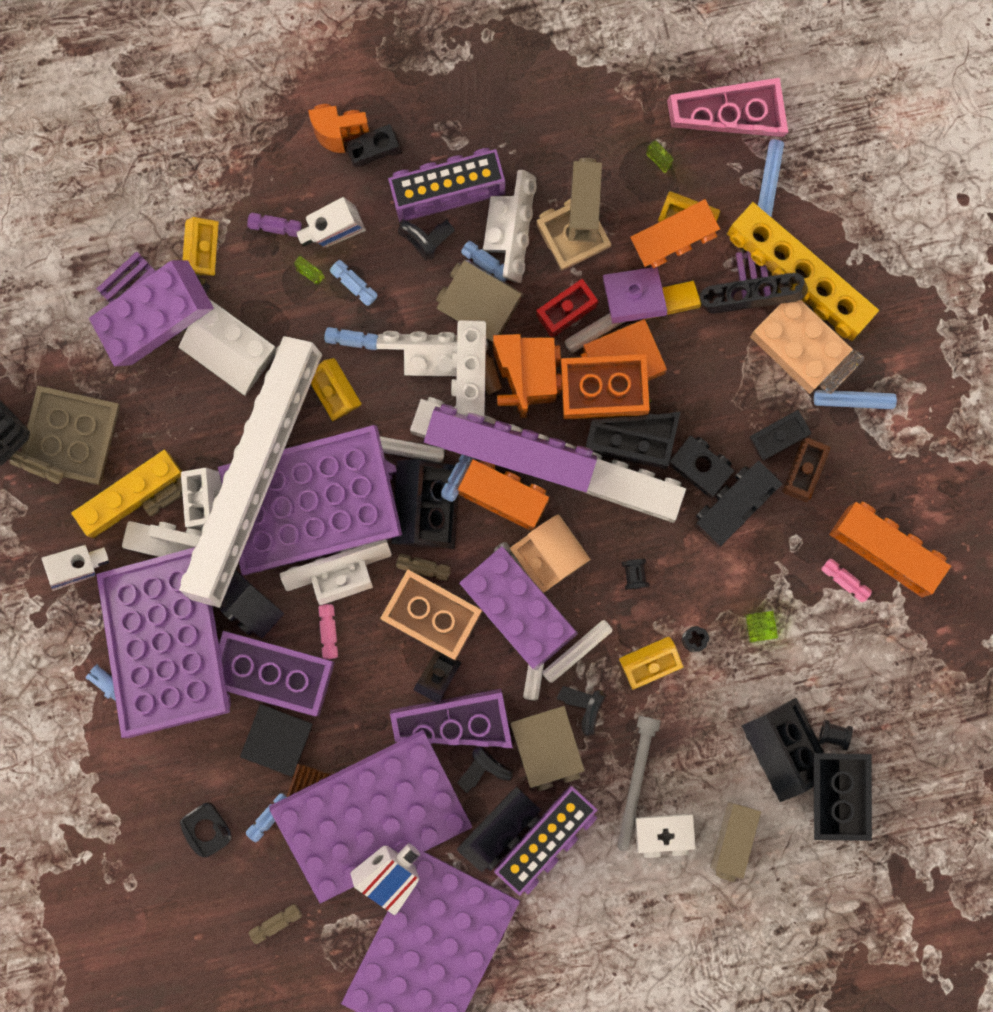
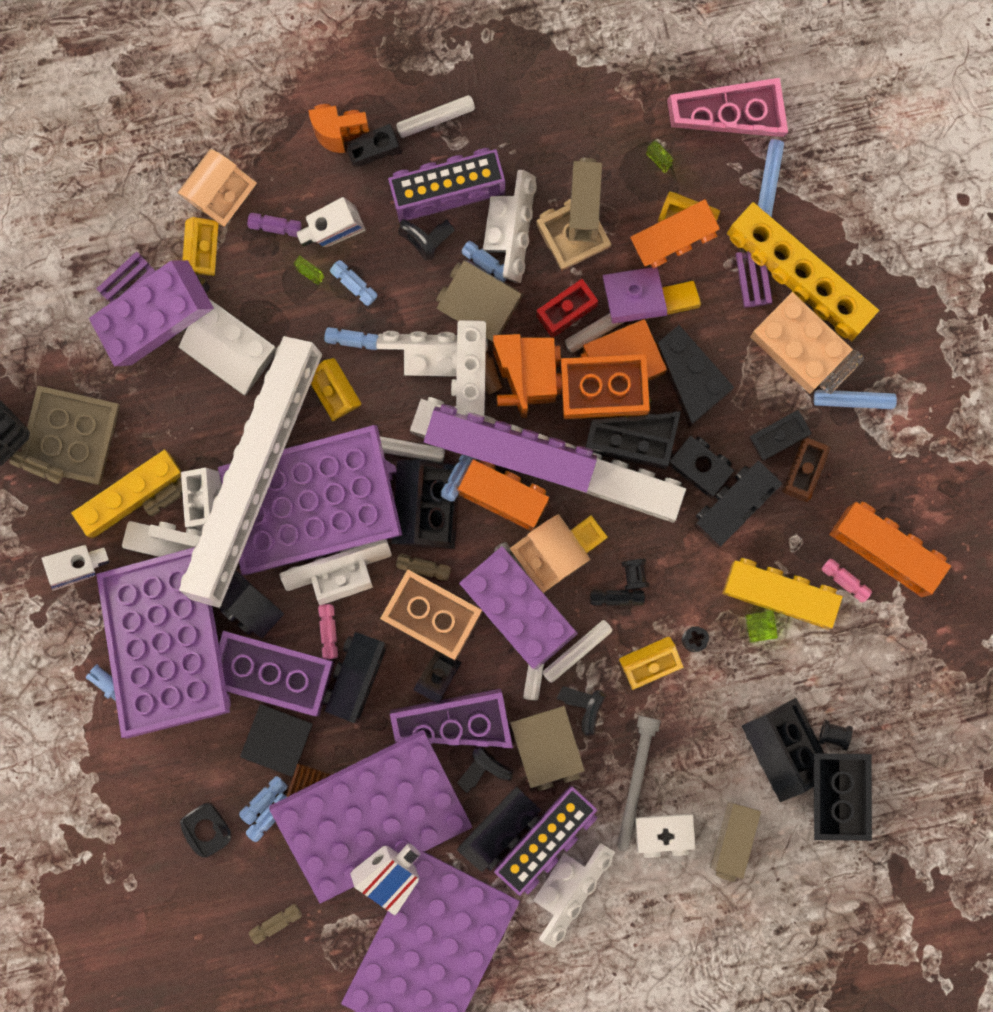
(217, 187): none -> light nougat brick
(262, 800): none -> light blue axle
(355, 677): none -> black slope
(435, 116): none -> white axle
(568, 889): none -> white bracket
(589, 534): none -> yellow tile
(617, 597): none -> black axle
(693, 375): none -> black wedge
(753, 298): black beam -> none
(781, 594): none -> yellow brick

